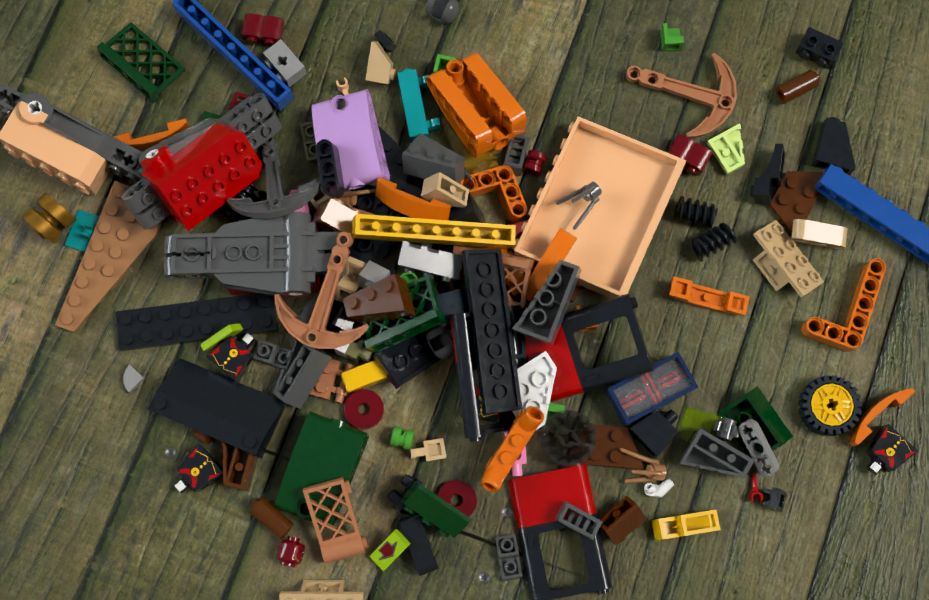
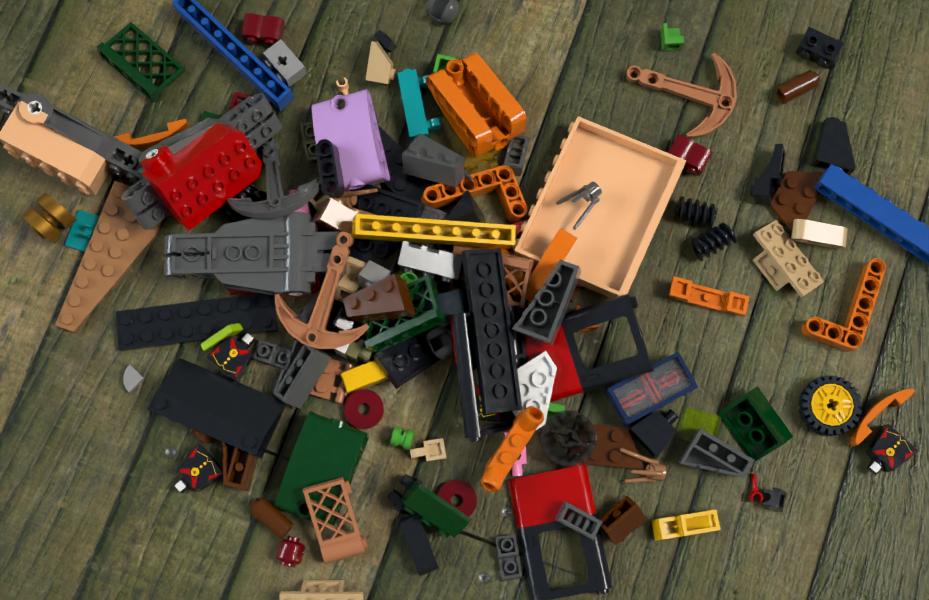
(390, 550): lime tile -> none
(409, 204): orange slope -> none
(445, 190): tan slope -> none
(534, 162): dark red wheel -> none
(659, 491): white arm -> none
(726, 429): dark grey gear -> none
(728, 149): yellowish green wing -> none
(761, 439): light grey beam -> none

